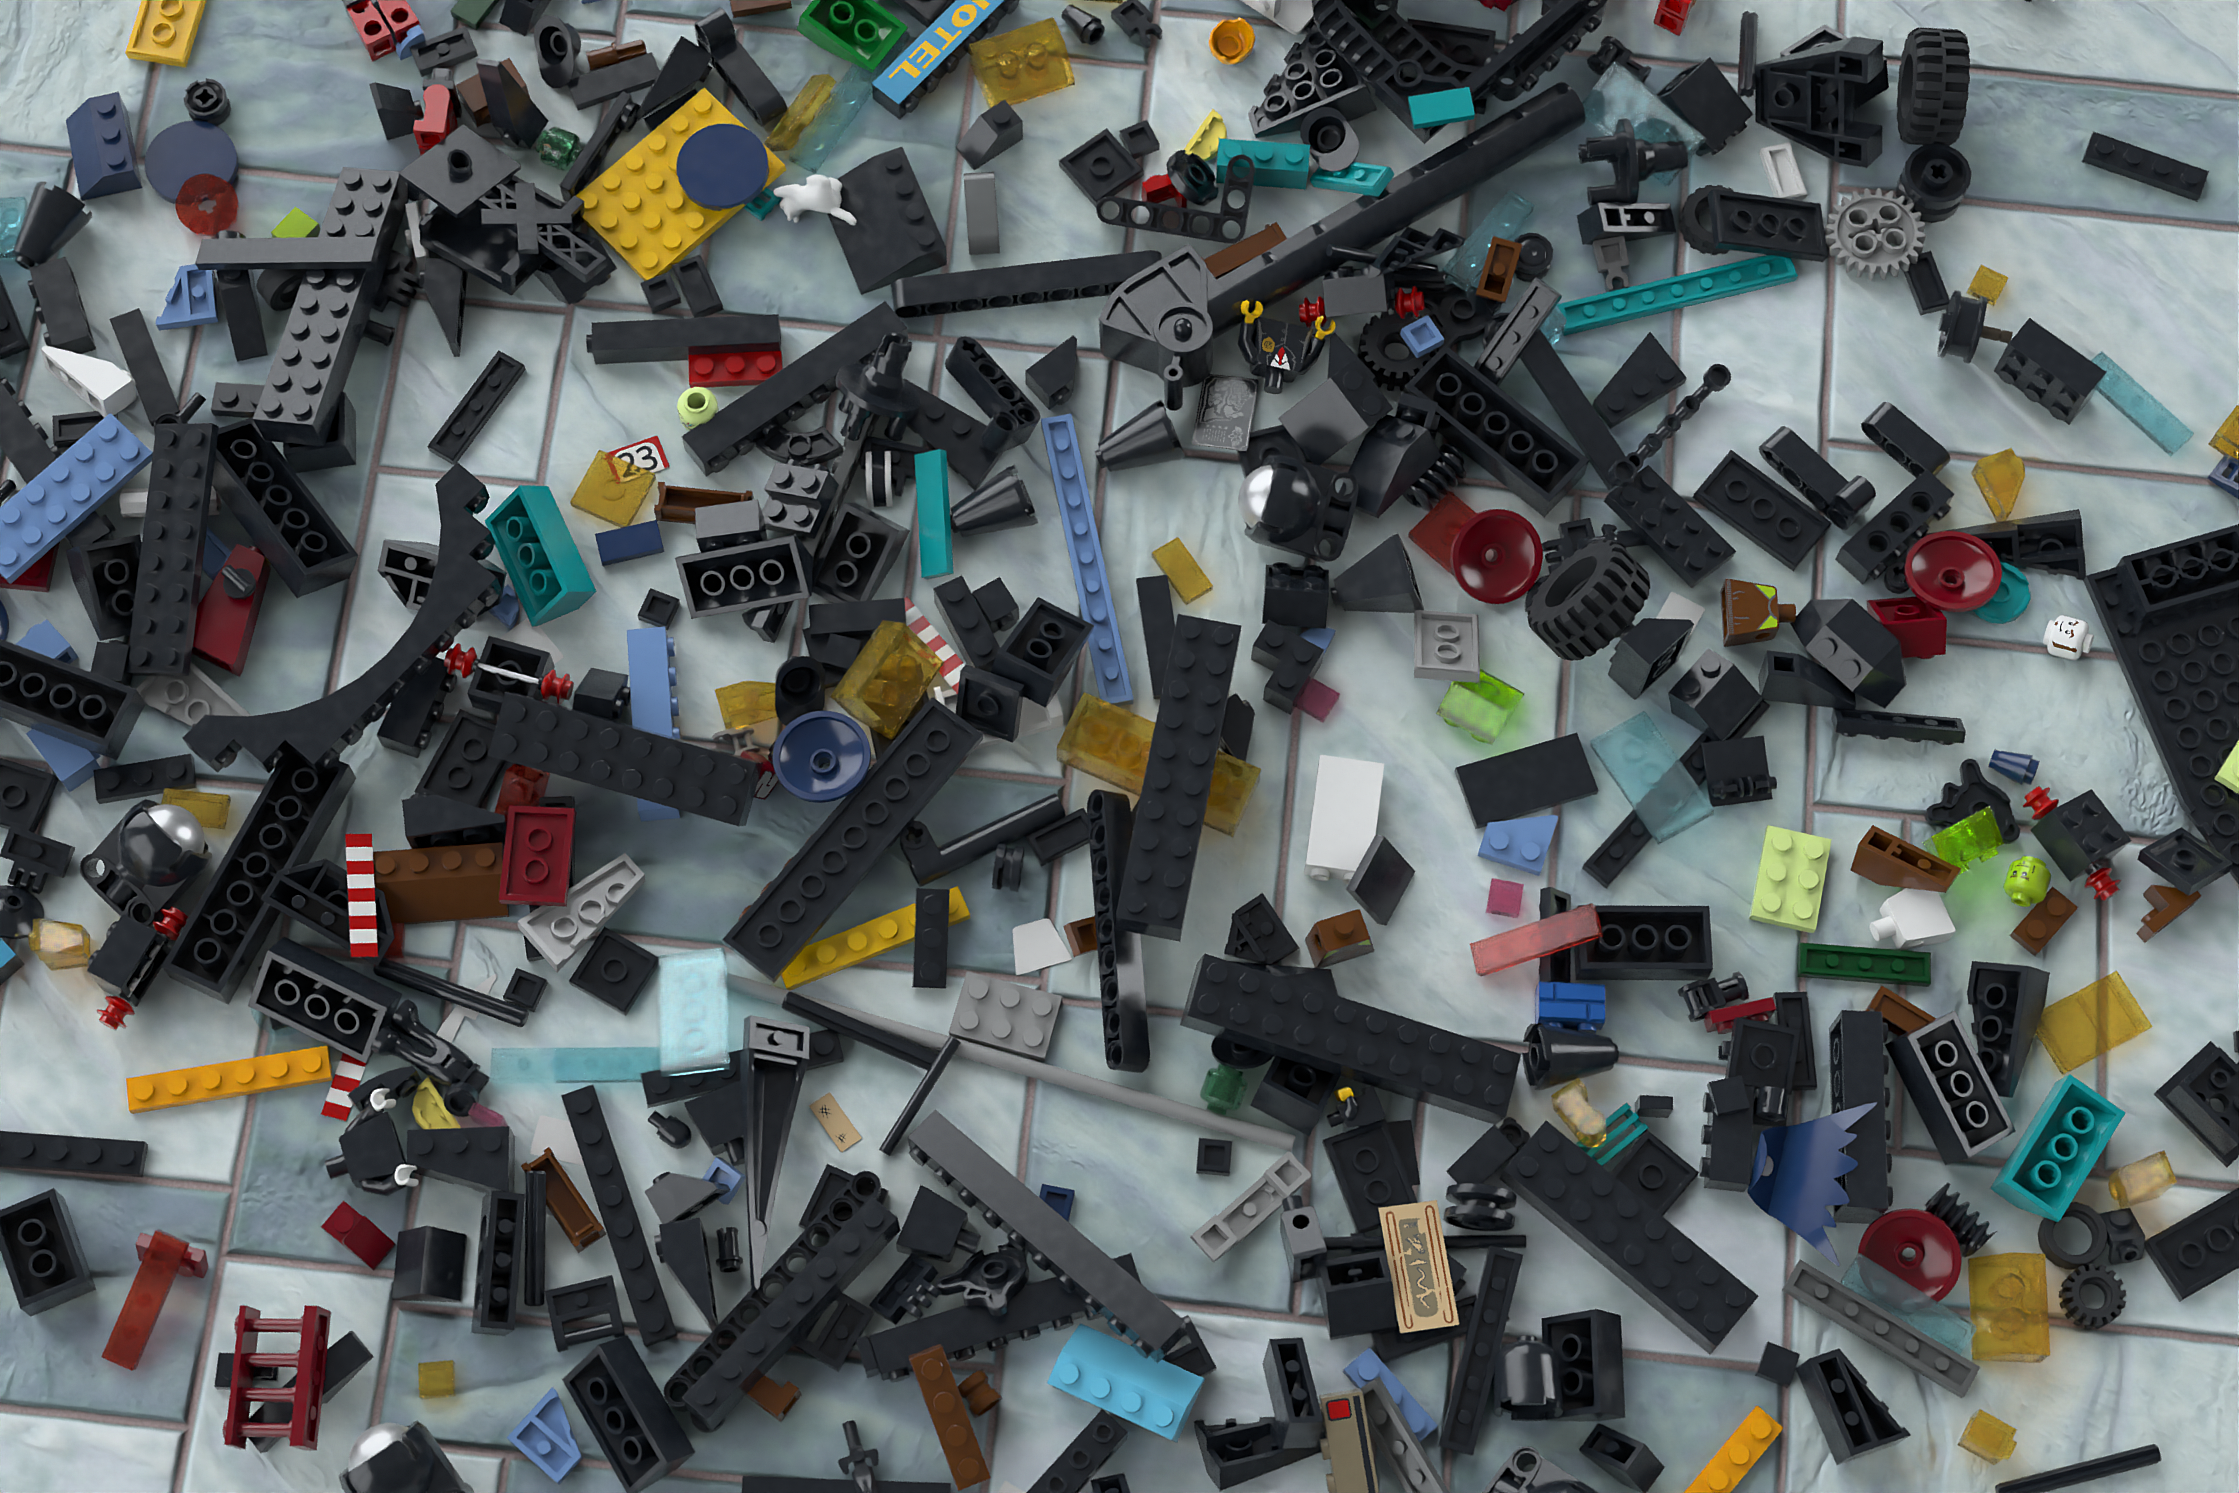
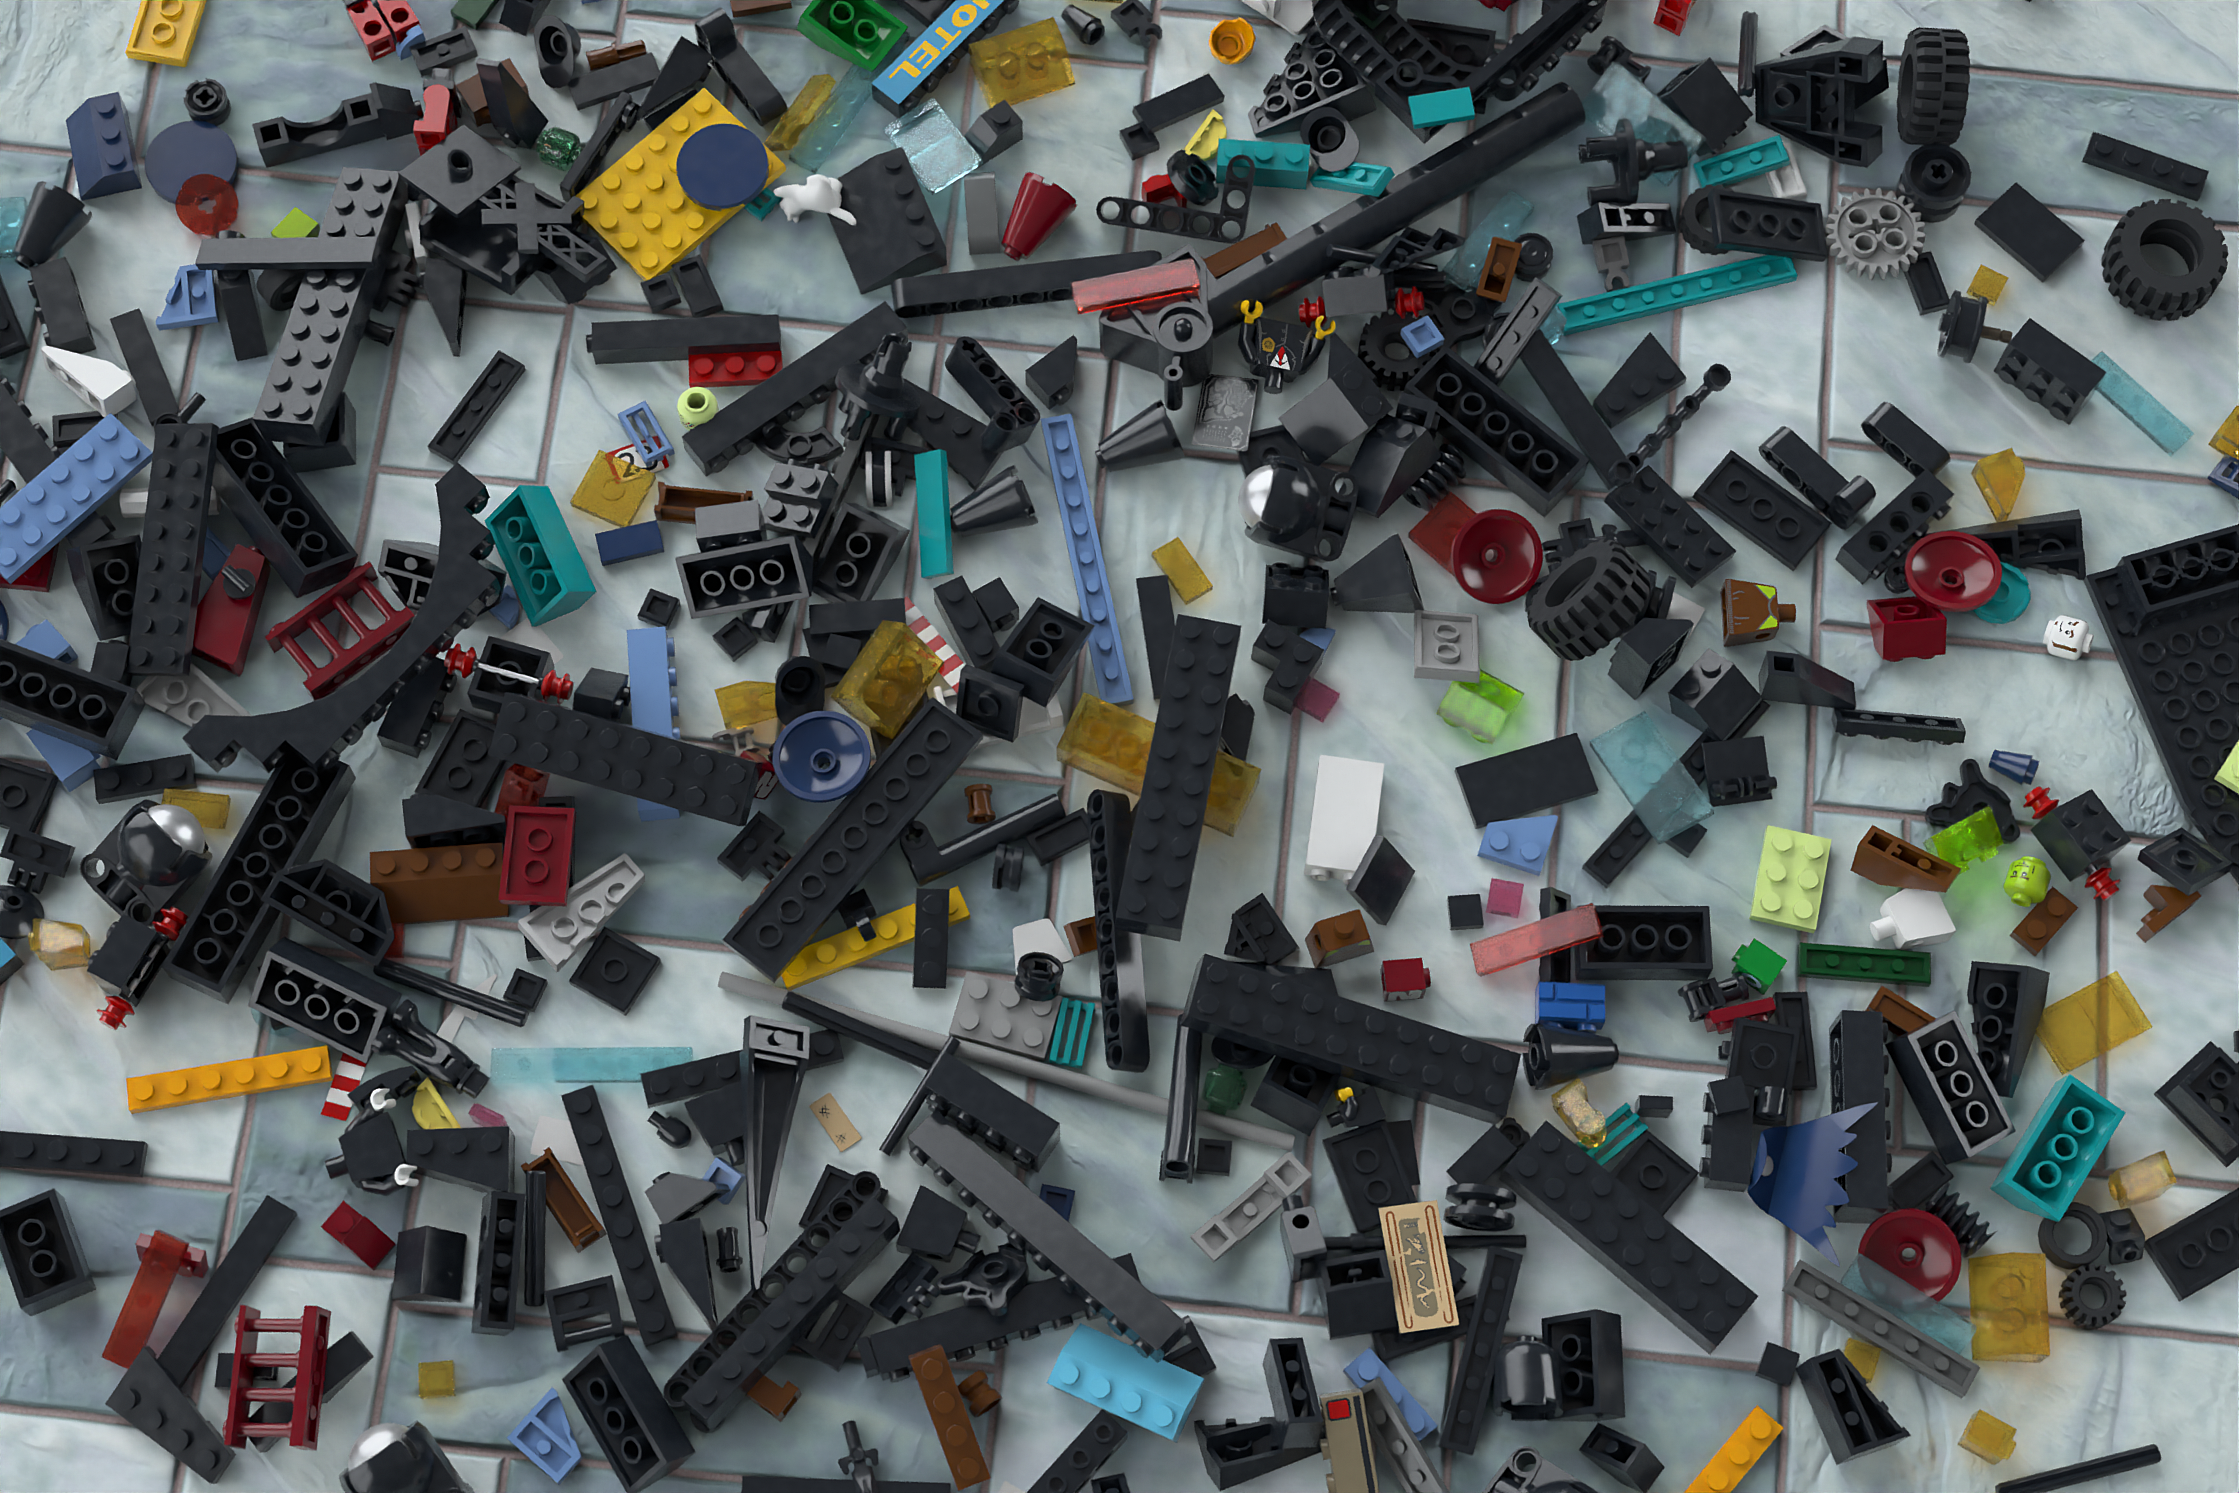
(164, 1413): none -> black wing
(226, 1288): none -> black tile
(236, 399): black plate -> none
(345, 661): none -> dark red fence
(349, 125): none -> black arch
(361, 895): sticker -> none
(460, 1099): black tile -> none
(657, 454): none -> medium blue tile
(693, 1012): clear light blue tile -> none
(735, 639): none -> black tile
(755, 849): none -> black hinge
(857, 911): none -> black plate
(933, 146): none -> clear light blue piece
(979, 804): none -> reddish brown bush
(992, 1113): none -> black brick
(1035, 216): none -> dark red cone
(1039, 976): none -> black wheel
(1077, 1006): none -> teal tile
(1101, 167): black tile -> none
(1135, 286): none -> clear red tile
(1178, 104): none -> black tile
(1180, 1131): none -> black axle
(1404, 979): none -> dark red brick
(1465, 912): none -> black tile
(1658, 600): none -> black wheel
(1687, 840): none -> black tile
(1742, 163): none -> teal tile
(1758, 965): none -> green brick
(1853, 648): black wedge -> none
(1863, 1357): none -> clear yellow tile
(1920, 1182): none -> black tile
(2029, 232): none -> black tile
(2179, 229): none -> black tyre

